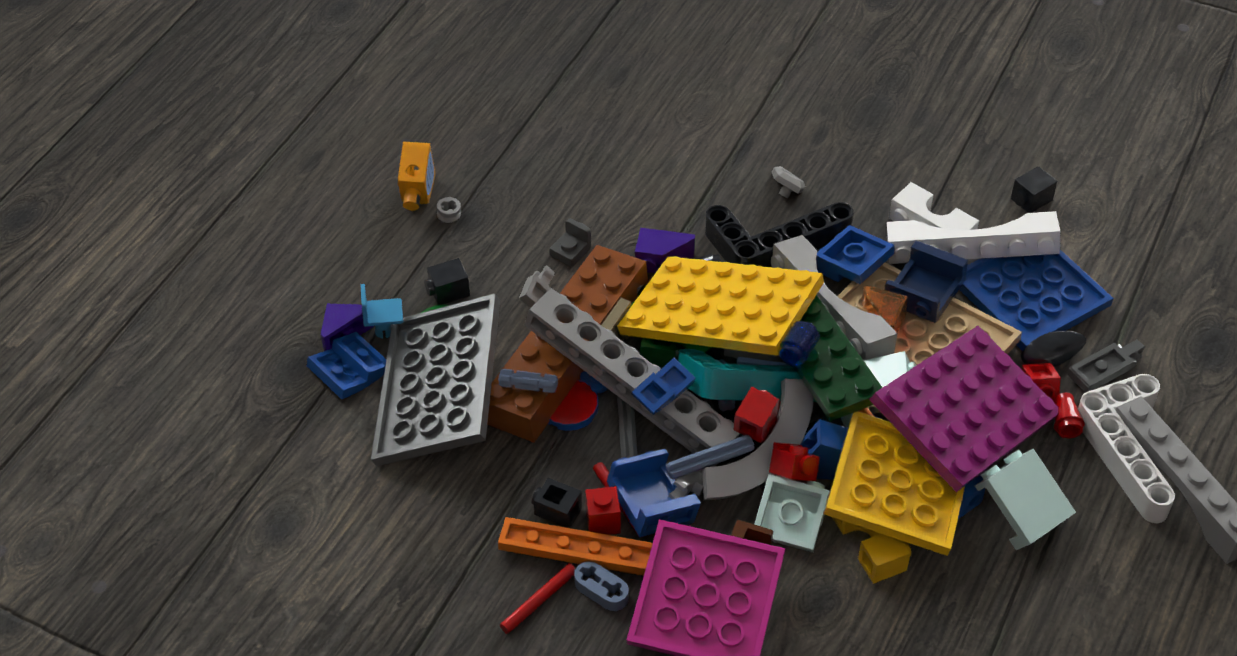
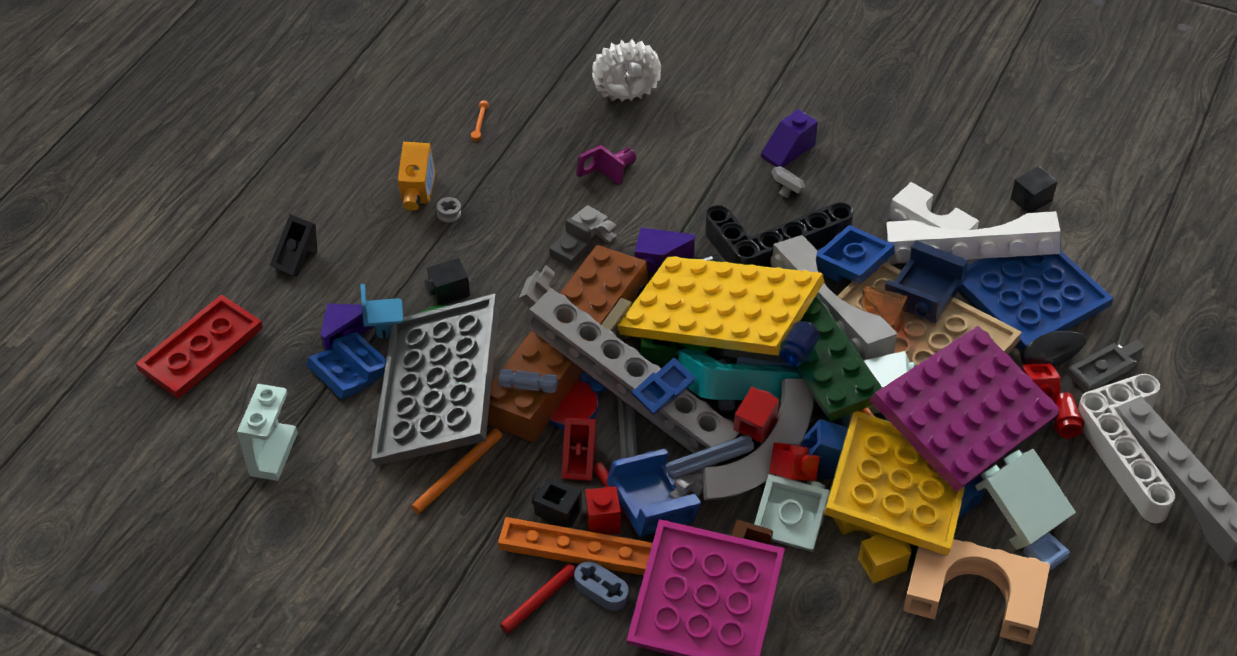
(199, 346): none -> red plate
(262, 437): none -> light aqua panel
(296, 240): none -> black slope
(456, 471): none -> orange bar
(476, 135): none -> orange hinge
(579, 448): none -> red slope
(597, 223): none -> light grey plate
(608, 163): none -> magenta bracket
(611, 67): none -> white gear
(790, 139): none -> dark purple slope
(1018, 577): none -> light nougat arch
(1047, 550): none -> light blue tile

